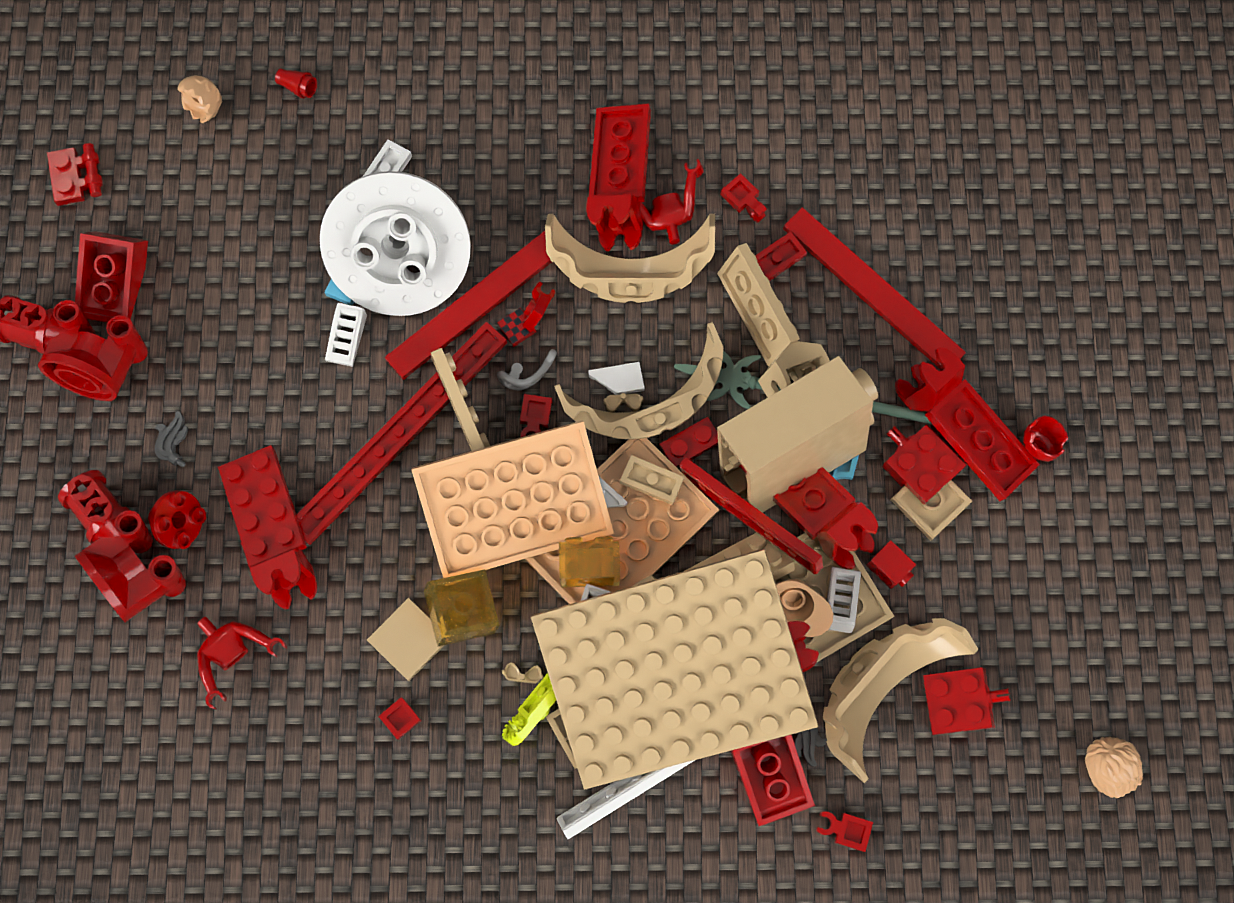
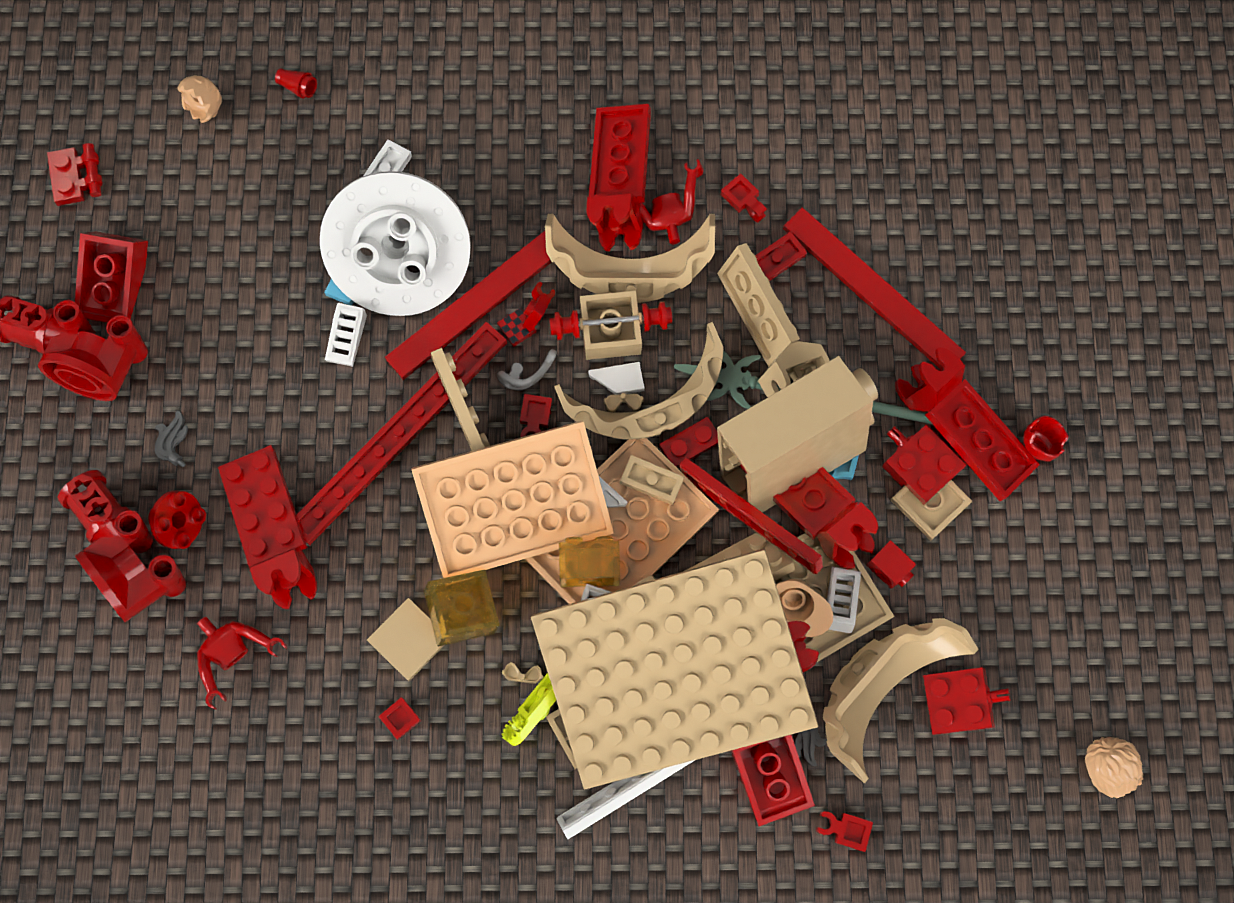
(611, 324): none -> tan brick

